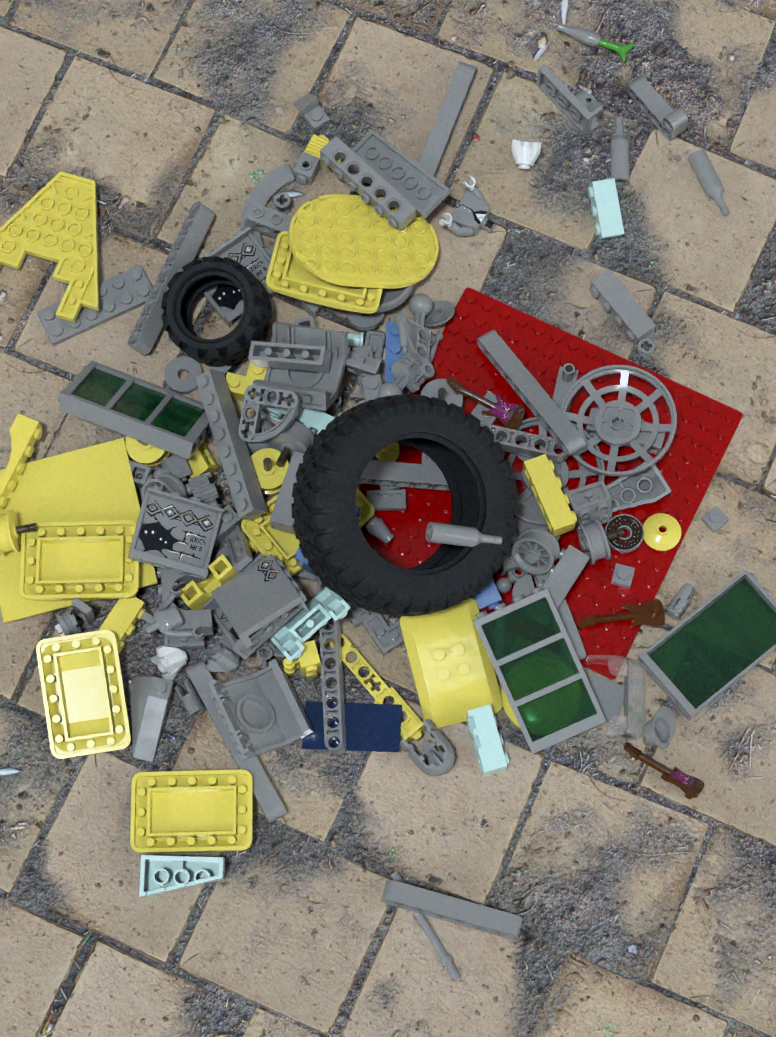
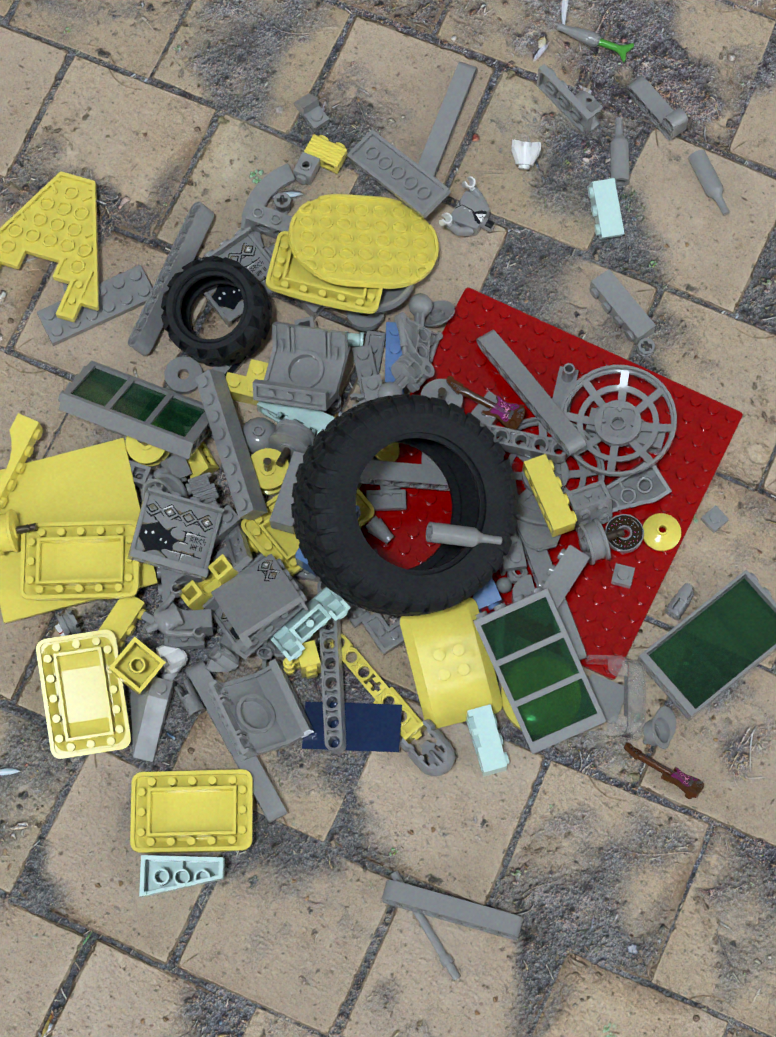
(83, 611): light grey tile -> none
(136, 665): none -> light yellow brick
(257, 403): light grey beam -> none
(289, 356): light grey brick -> none
(352, 162): light grey brick -> none
(362, 365): light grey hinge -> none
(535, 550): light grey wheel -> none
(647, 614): reddish brown piece -> none

